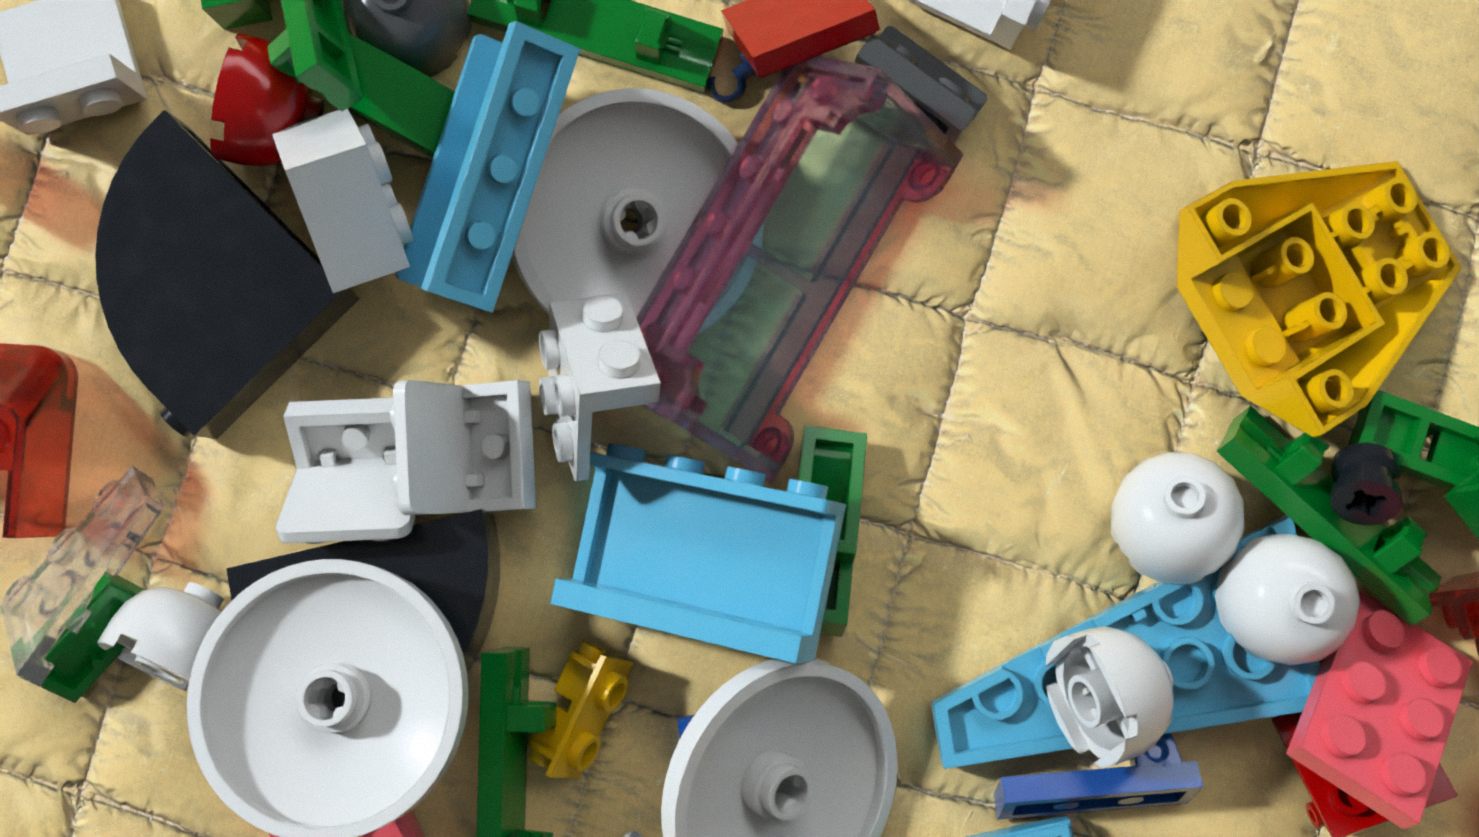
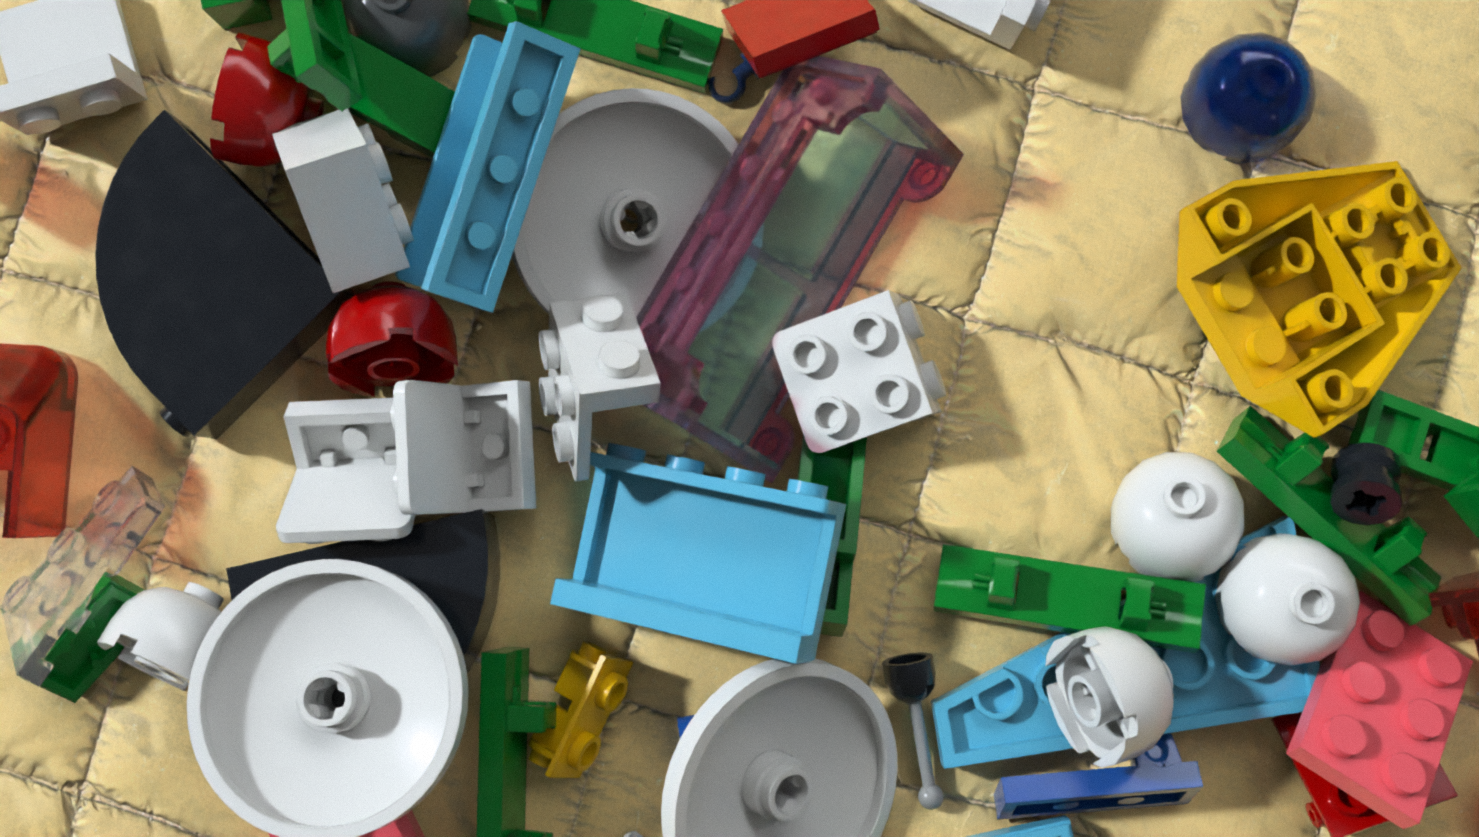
(390, 338): none -> red cylinder
(858, 371): none -> white bracket
(911, 680): none -> hinge
(928, 82): dark grey bracket -> none
(1069, 597): none -> green hinge
(1249, 97): none -> clear blue cylinder

